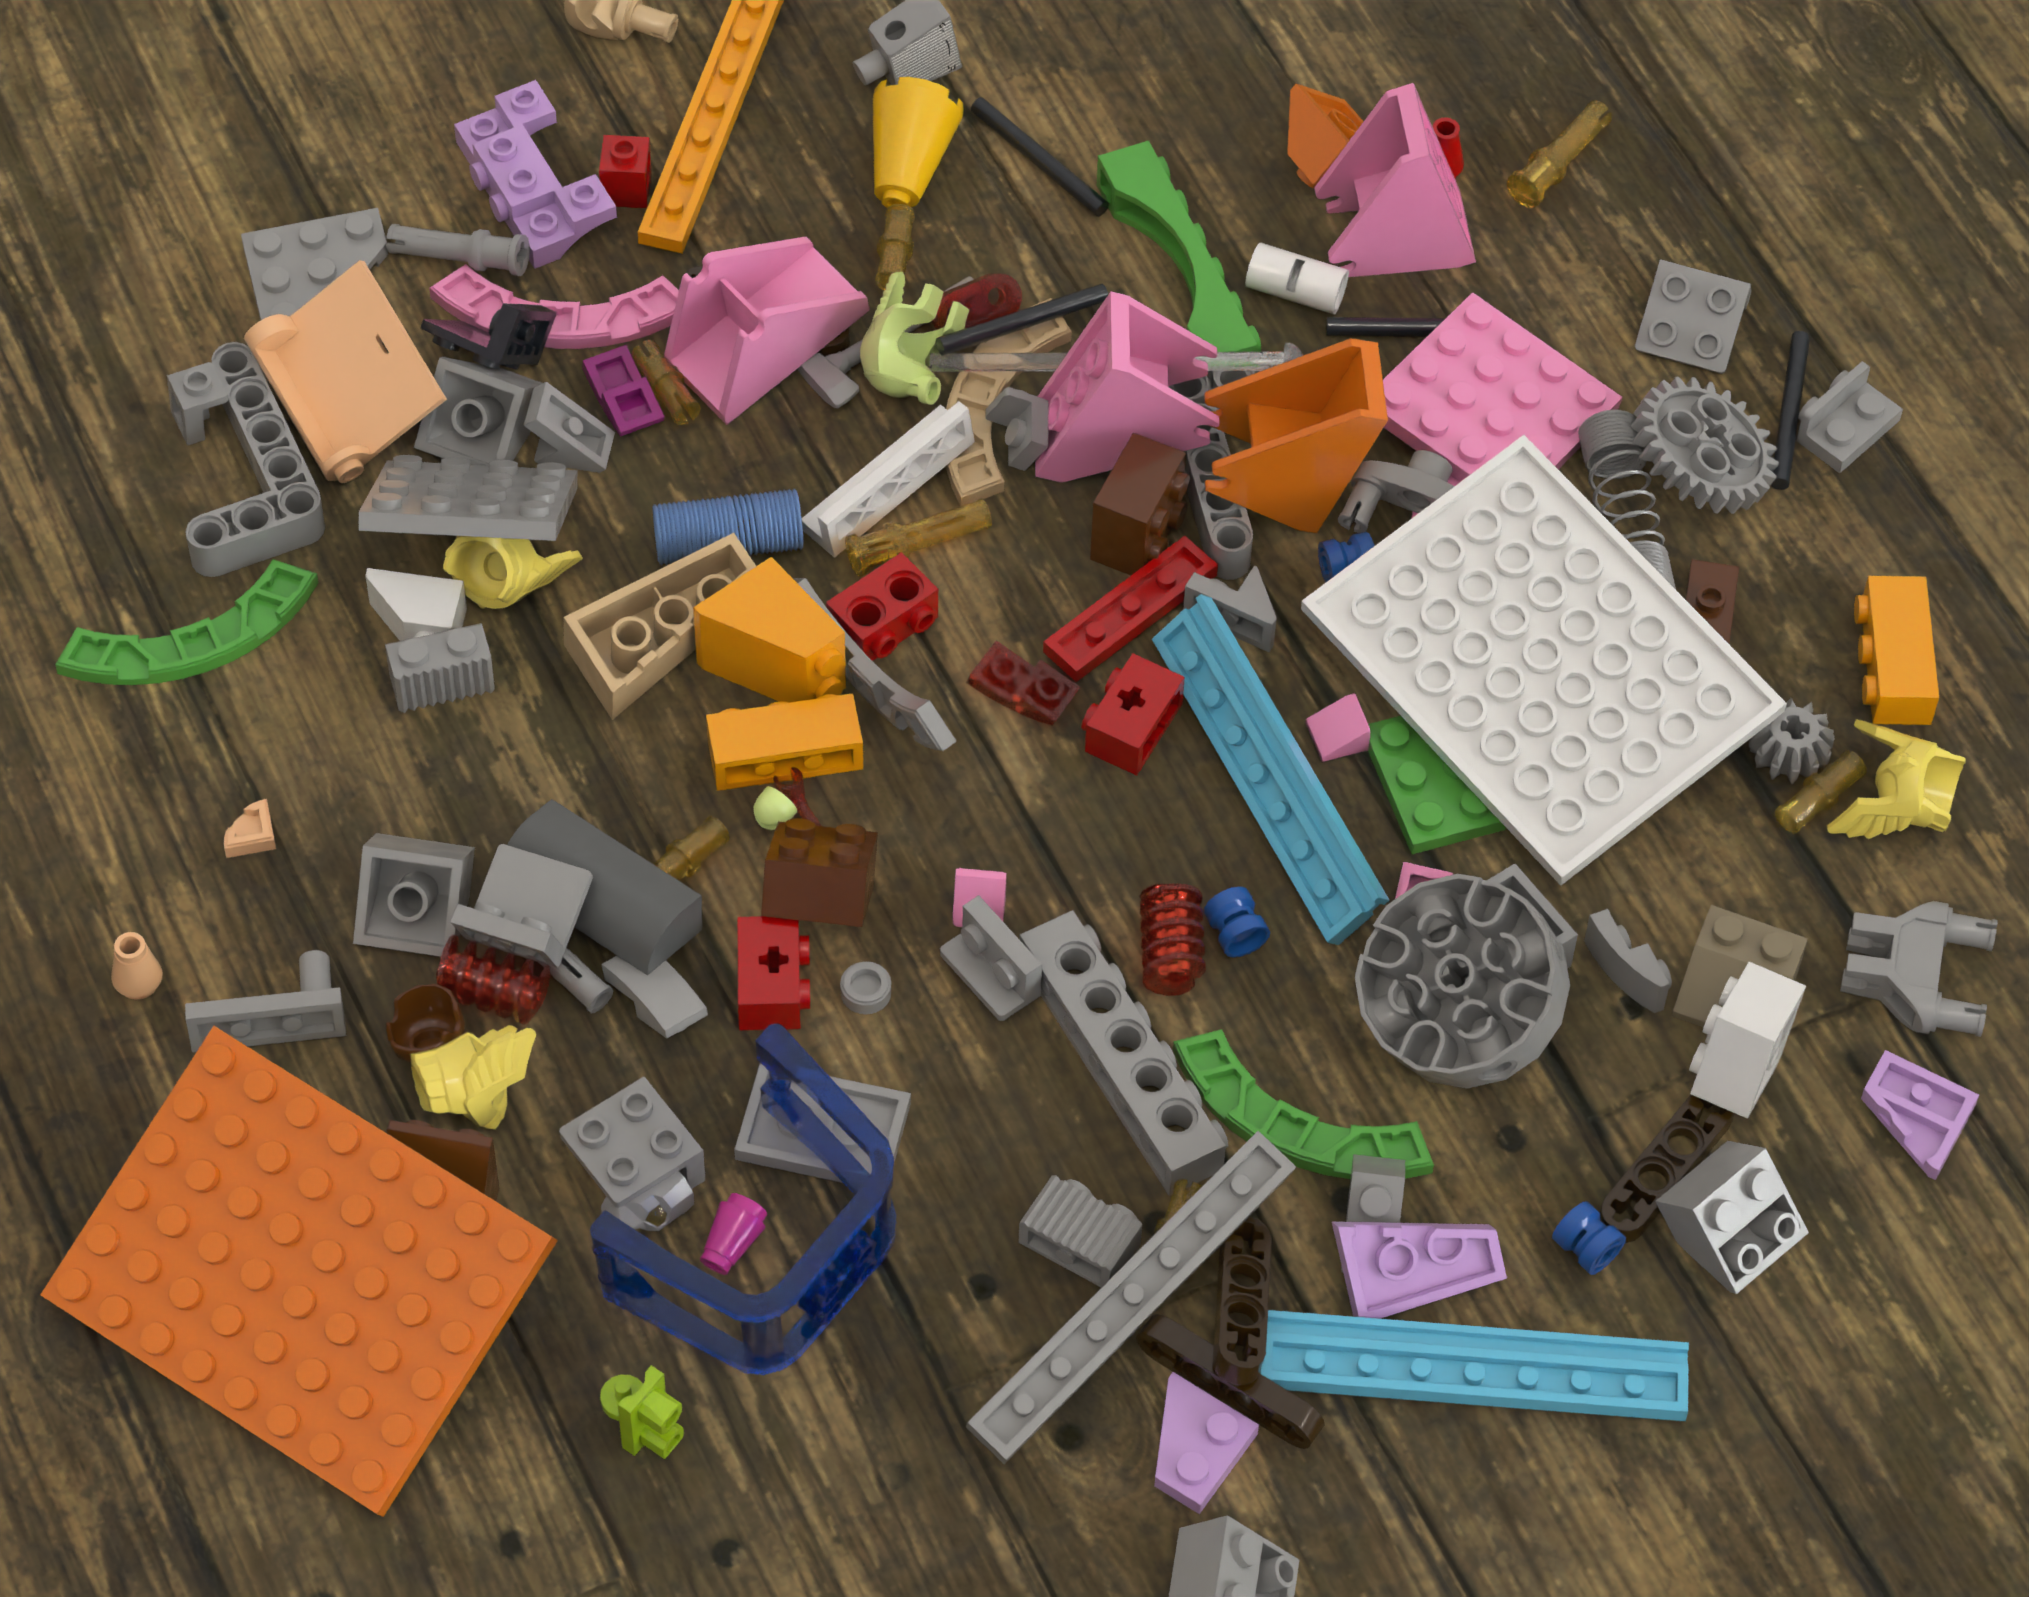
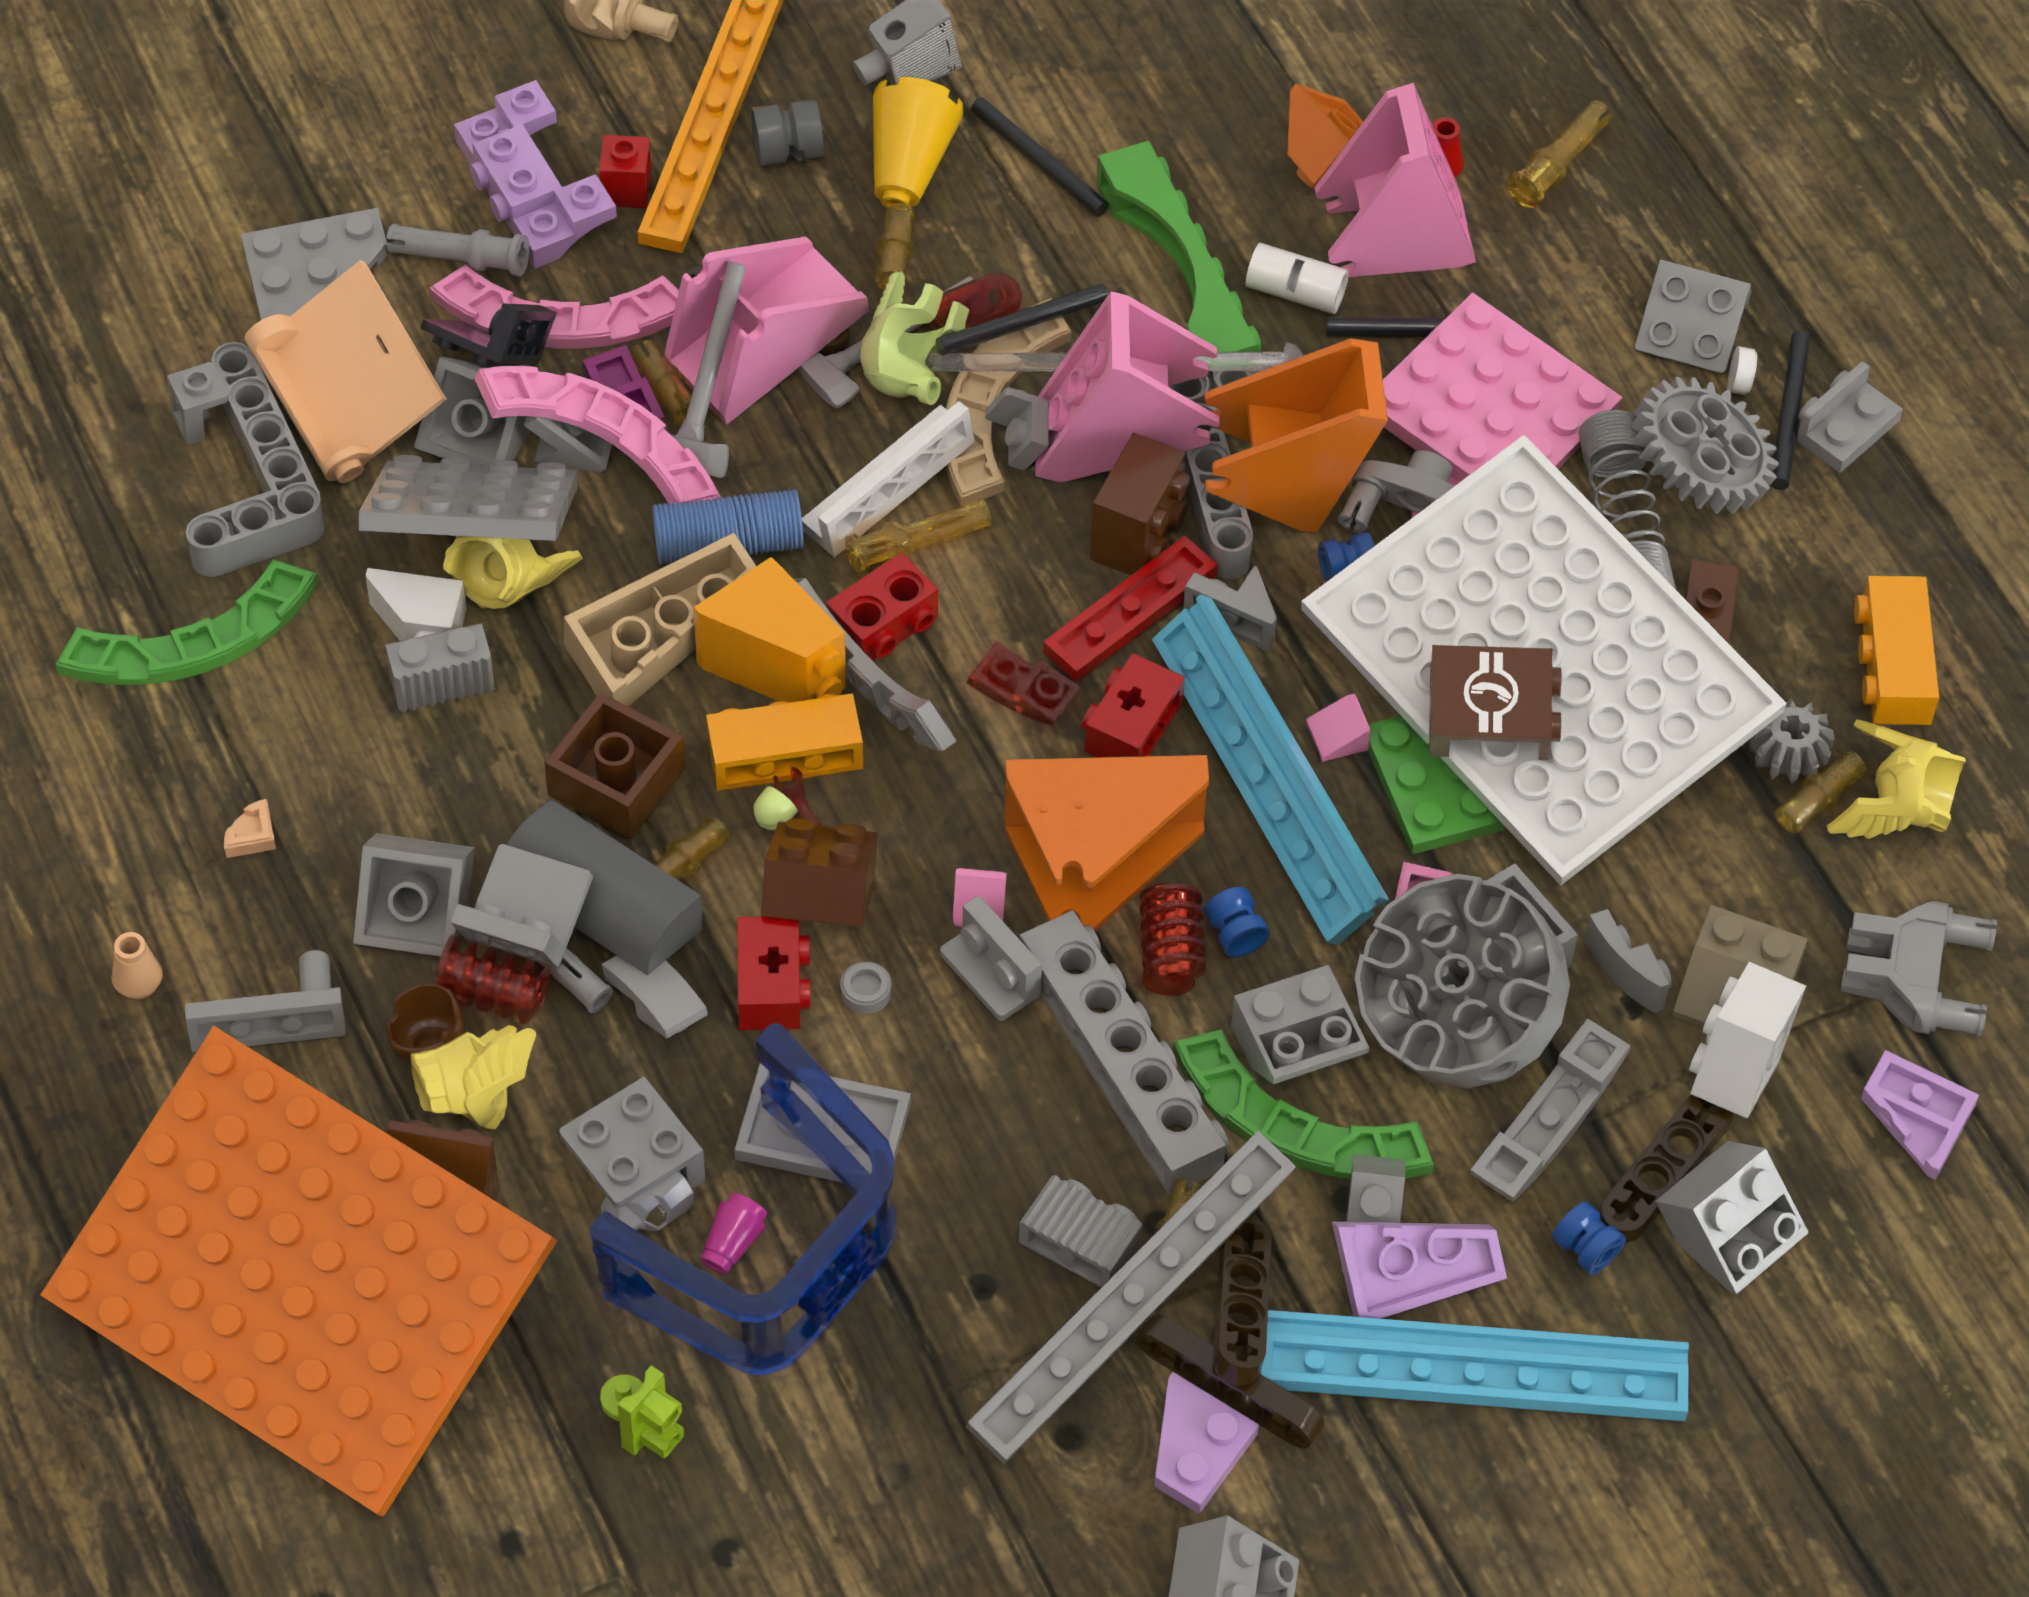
(603, 413): none -> bright pink tile
(615, 765): none -> reddish brown brick
(691, 433): none -> light grey piece
(787, 132): none -> dark grey wheel
(1101, 826): none -> orange ladder
(1296, 1026): none -> light grey slope
(1493, 696): none -> reddish brown panel
(1553, 1112): none -> light grey slope
(1742, 370): none -> white tile

